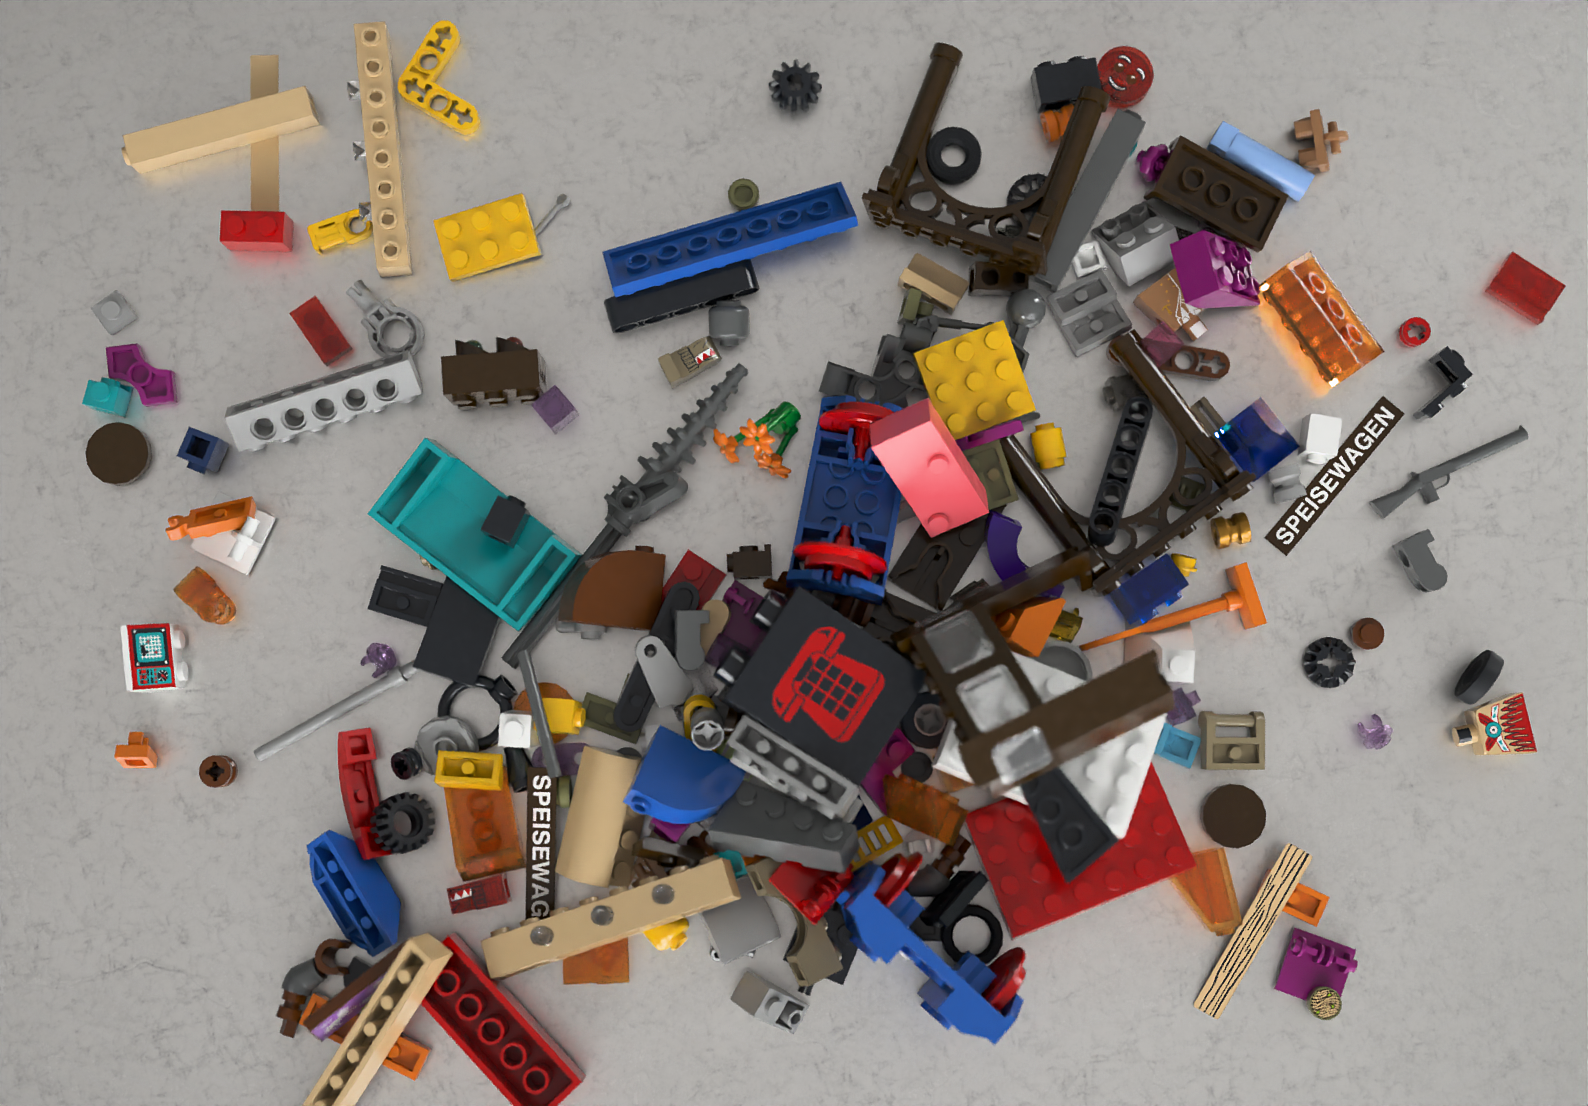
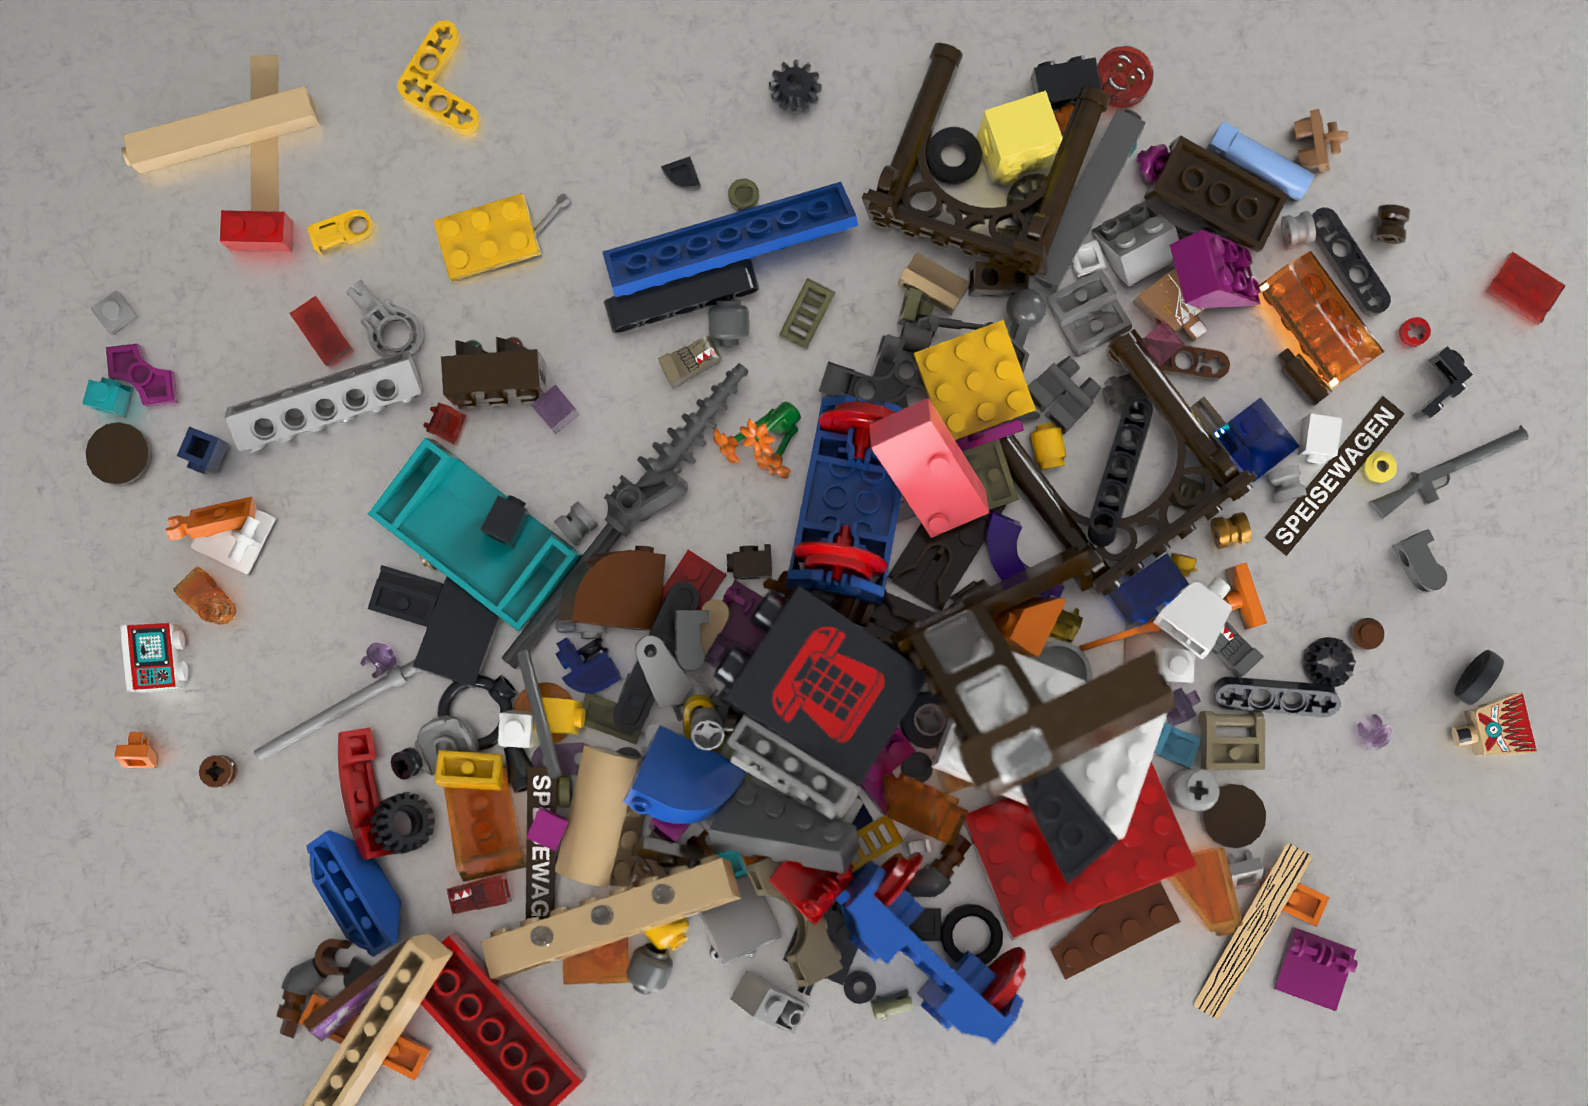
(381, 149): tan piece -> none
(445, 423): none -> clear red tile
(547, 828): none -> magenta tile
(576, 523): none -> light grey wheel
(588, 678): none -> clear blue brick
(592, 650): none -> black bush
(649, 969): none -> dark grey head
(682, 173): none -> black tile
(819, 289): none -> olive slope
(852, 979): none -> black plate
(891, 1004): none -> olive pin
(954, 899): black plate -> none
(1018, 138): none -> light yellow piece
(1074, 400): none -> dark grey hips
(1114, 929): none -> reddish brown wing
(1197, 616): none -> white torso
(1205, 789): none -> light grey piece
(1235, 651): none -> dark grey leg
(1245, 872): none -> light grey tile
(1275, 701): none -> black beam
(1298, 228): none -> light grey wheel
(1304, 376): none -> dark brown cylinder
(1324, 1002): tile -> none
(1354, 258): none -> black beam
(1373, 473): none -> light yellow plate
(1391, 224): none -> dark brown wheel

